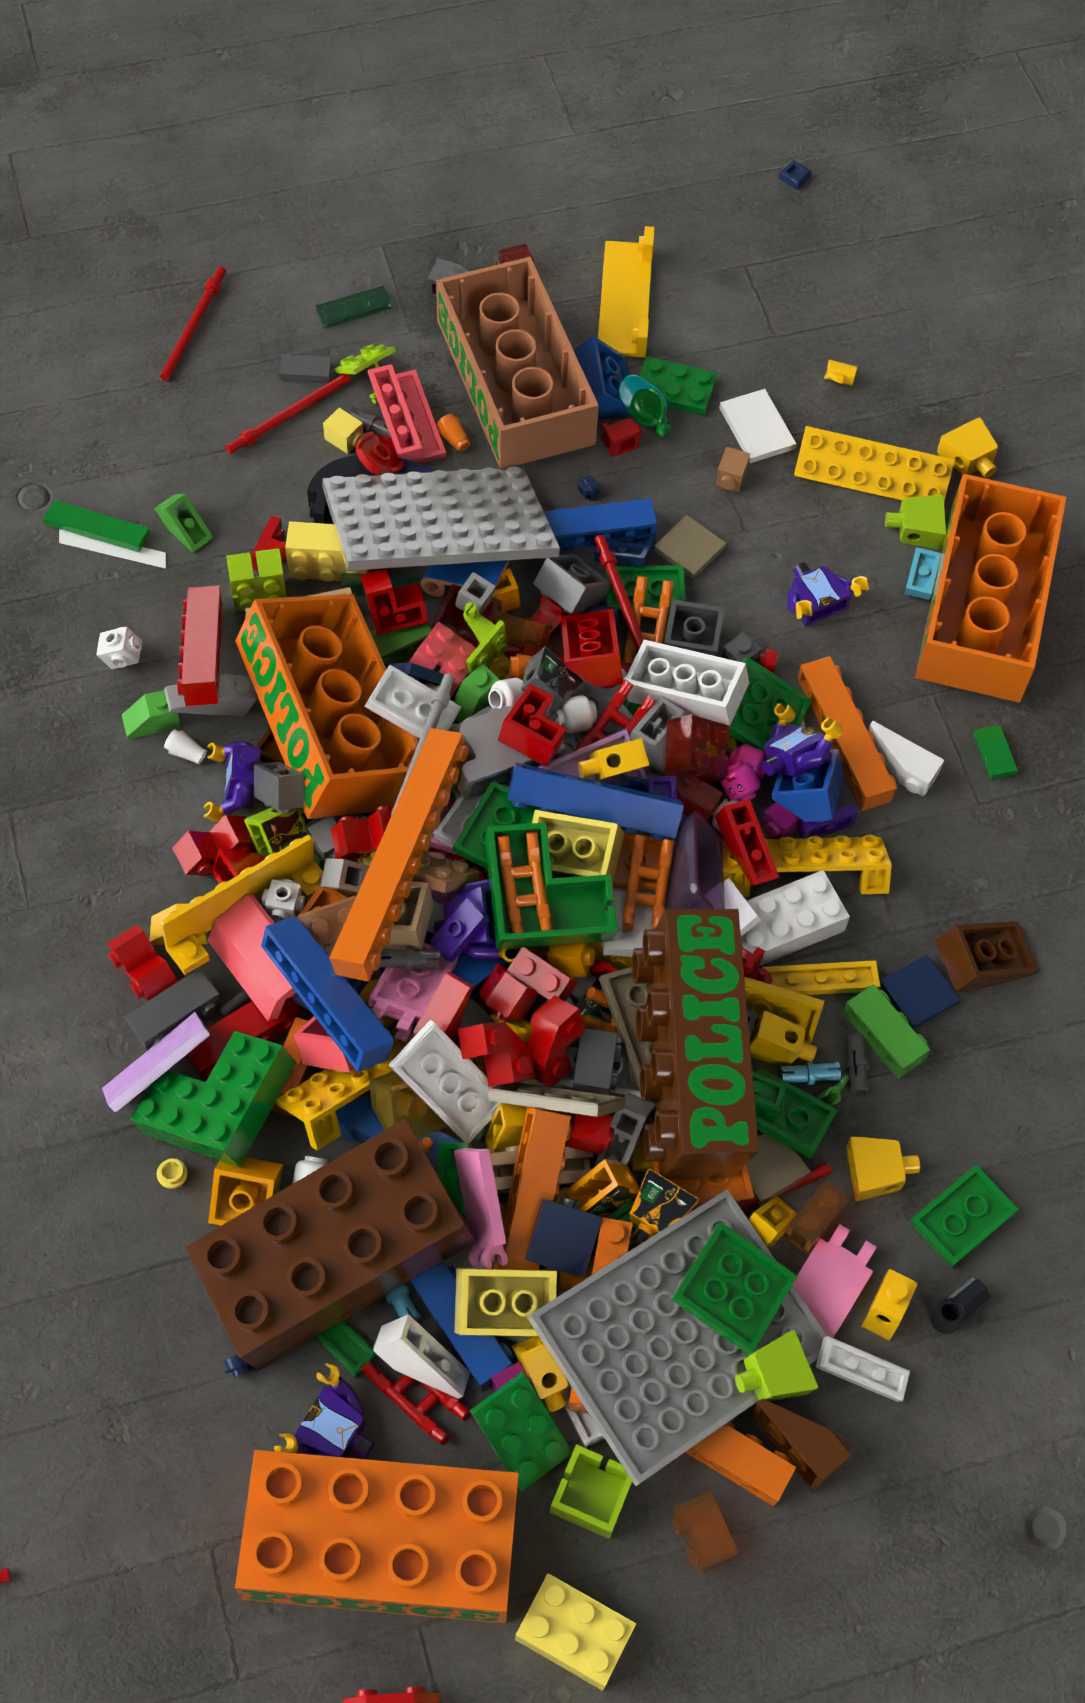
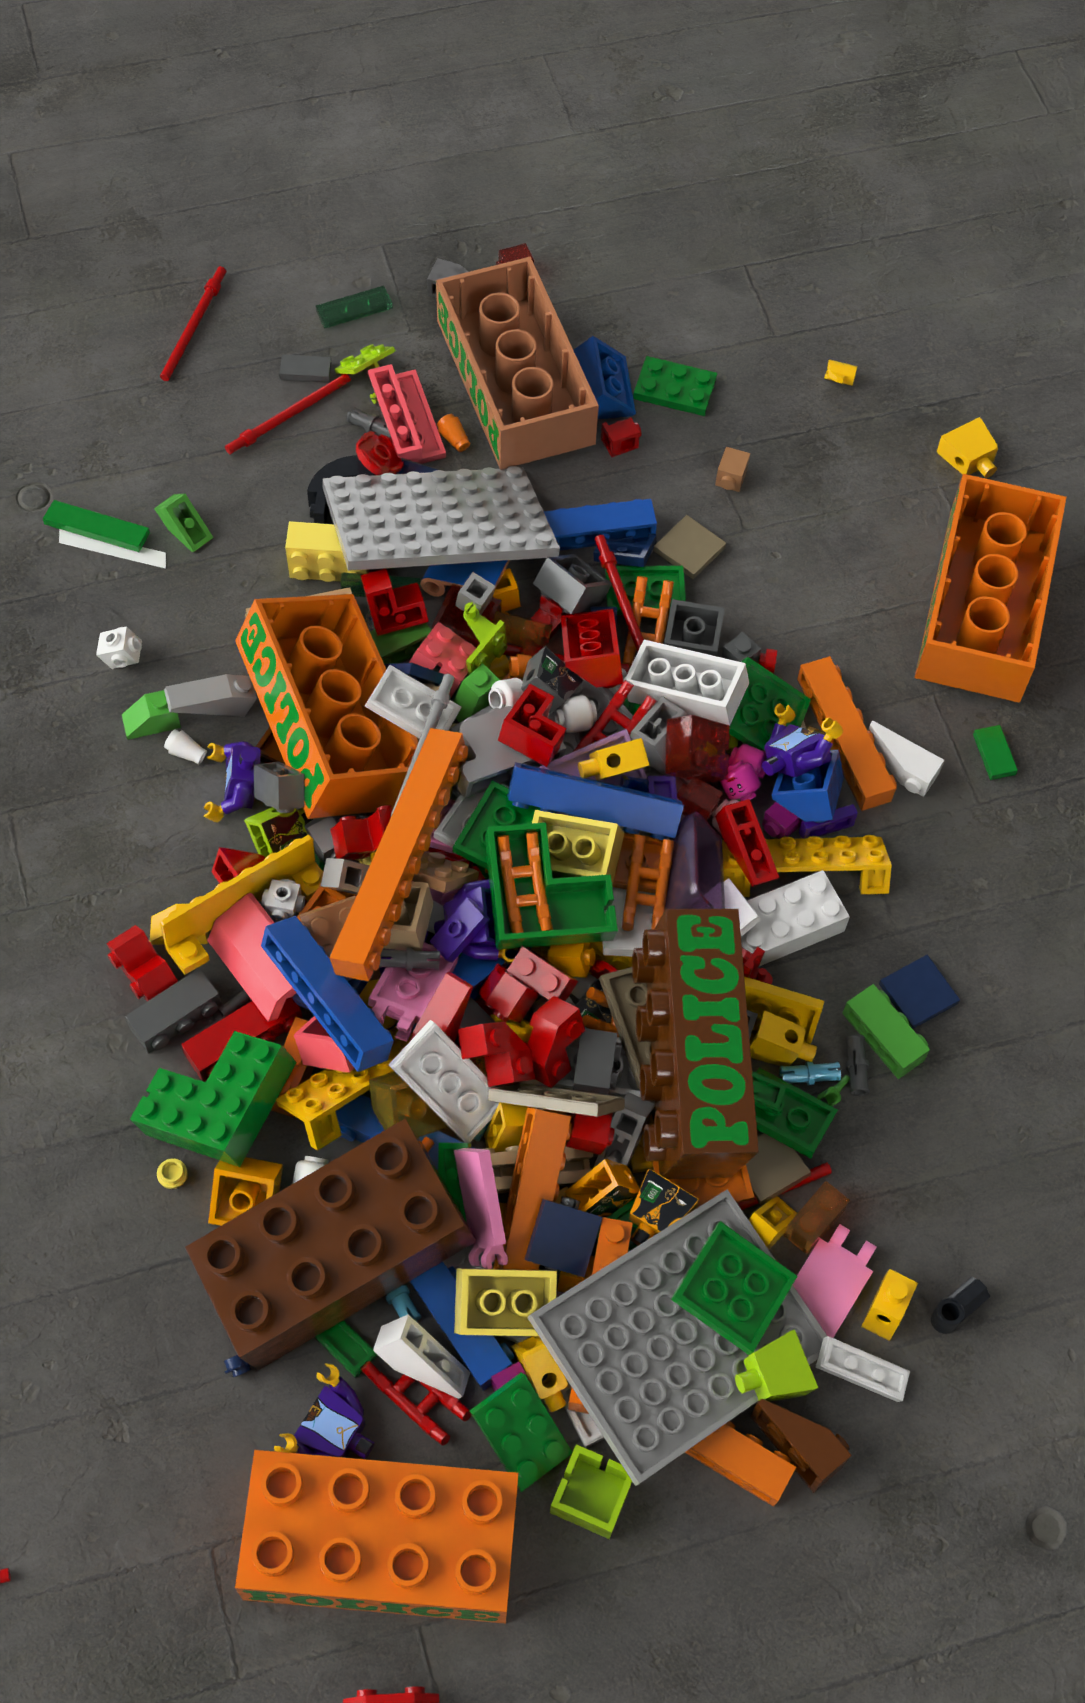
(155, 1062): lavender tile -> none
(199, 849): red brick -> none
(201, 646): brick -> none
(247, 587): lime piece -> none
(271, 538): red slope -> none
(343, 430): light yellow brick -> none
(575, 1631): light yellow brick -> none
(588, 487): dark blue plate -> none
(626, 295): yellow bracket -> none
(645, 403): green hair -> none
(704, 1533): clear orange brick -> none
(757, 425): white tile -> none
(795, 174): dark blue tile -> none
(821, 593): torso -> none
(826, 977): yellow plate -> none
(871, 466): yellow bracket -> none
(878, 1166): yellow torso -> none
(920, 521): lime torso -> none
(922, 573): medium azure plate -> none
(963, 1216): green plate -> none
(985, 954): reddish brown slope -> none

